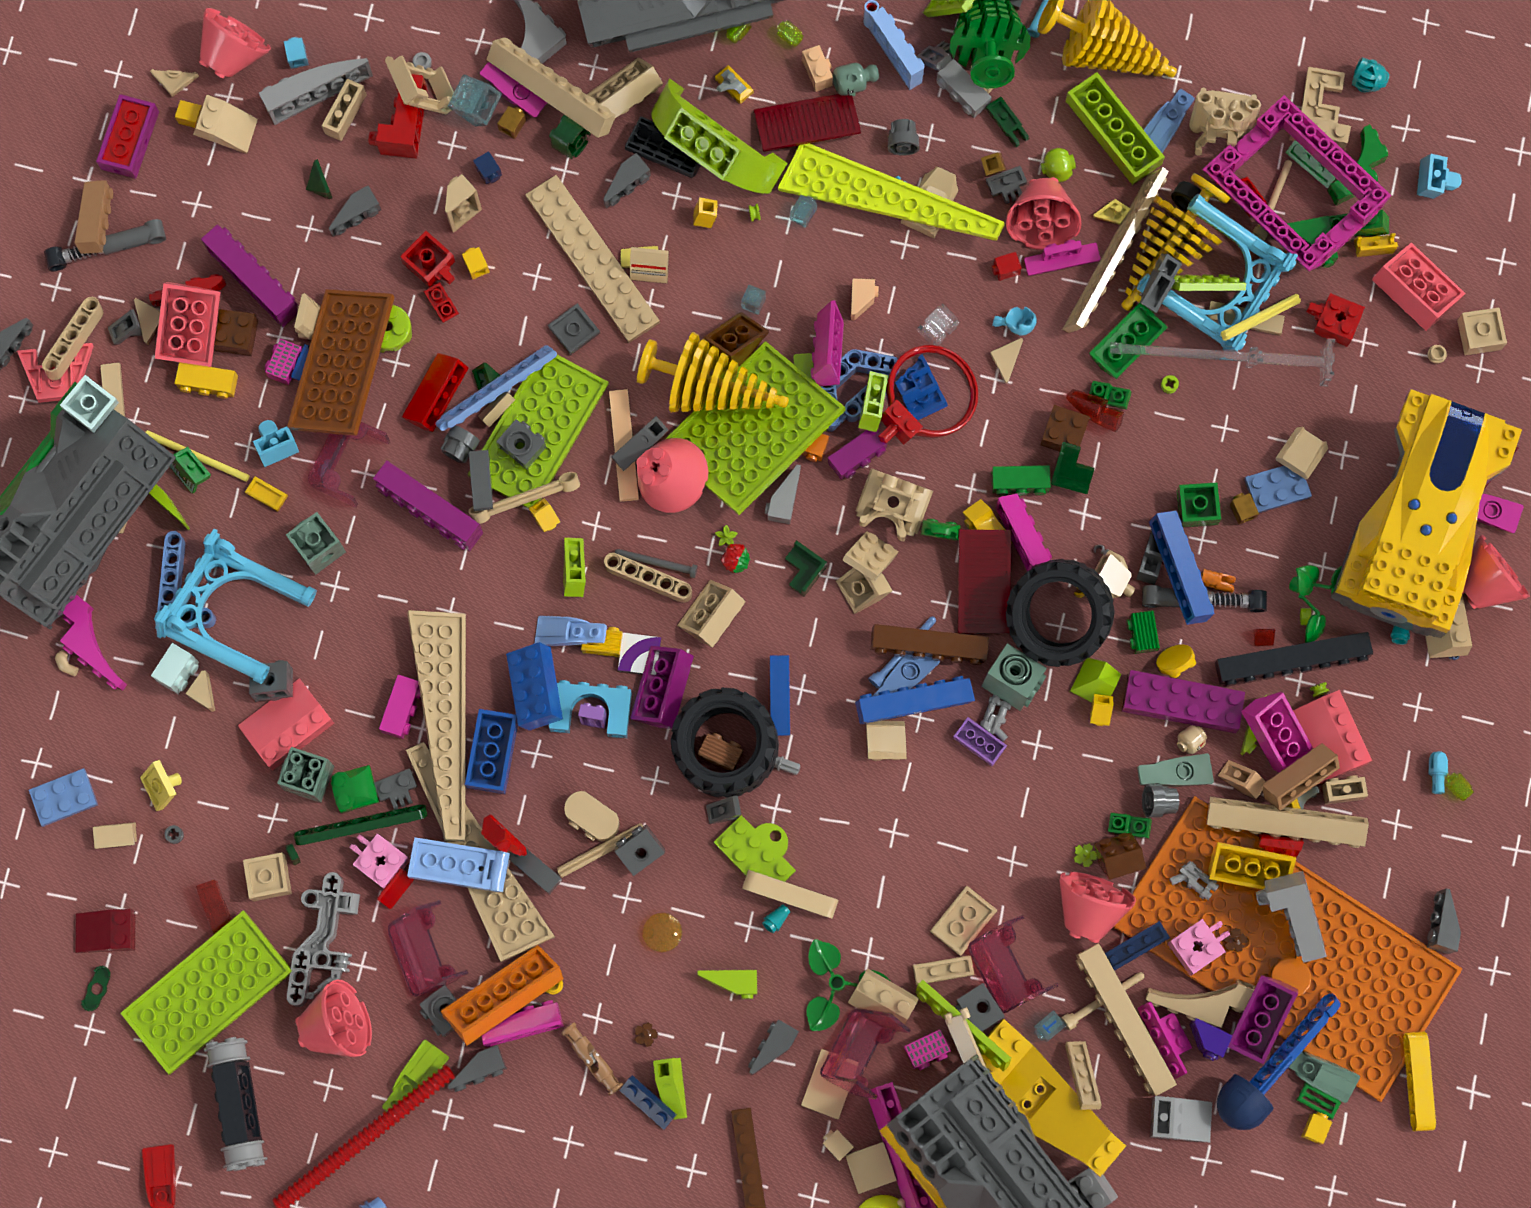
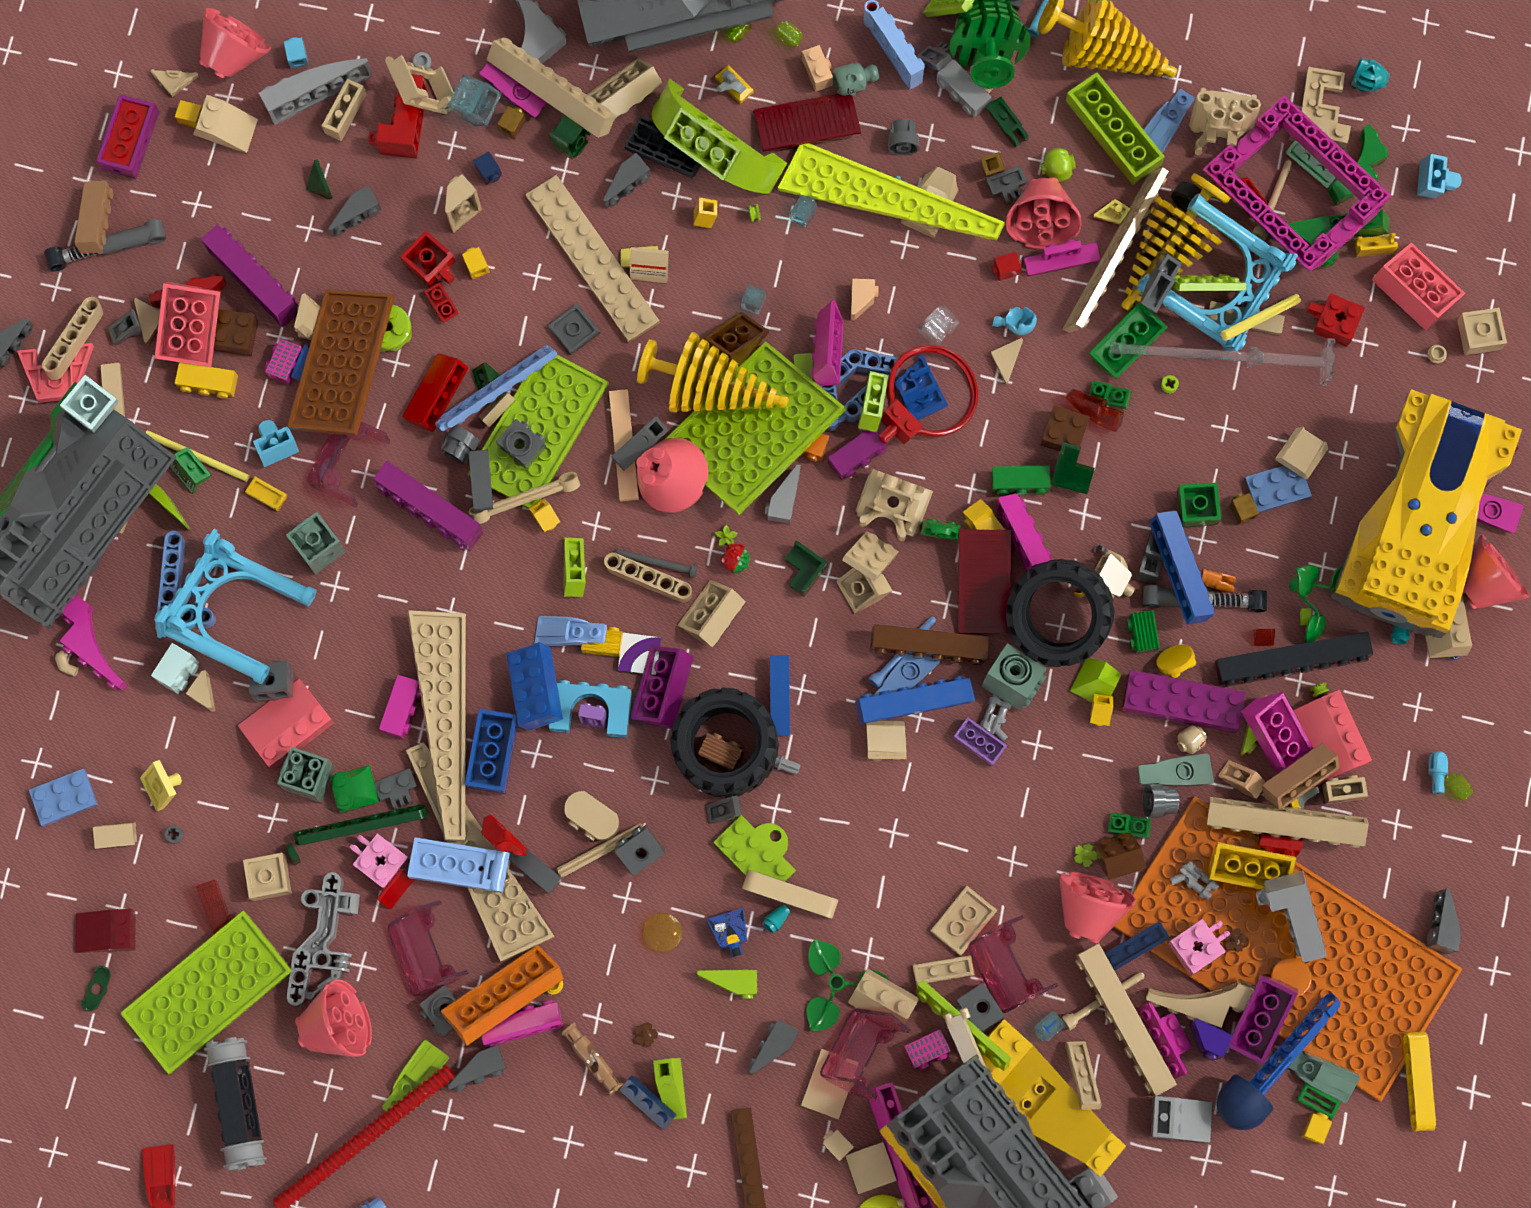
(730, 931): none -> torso

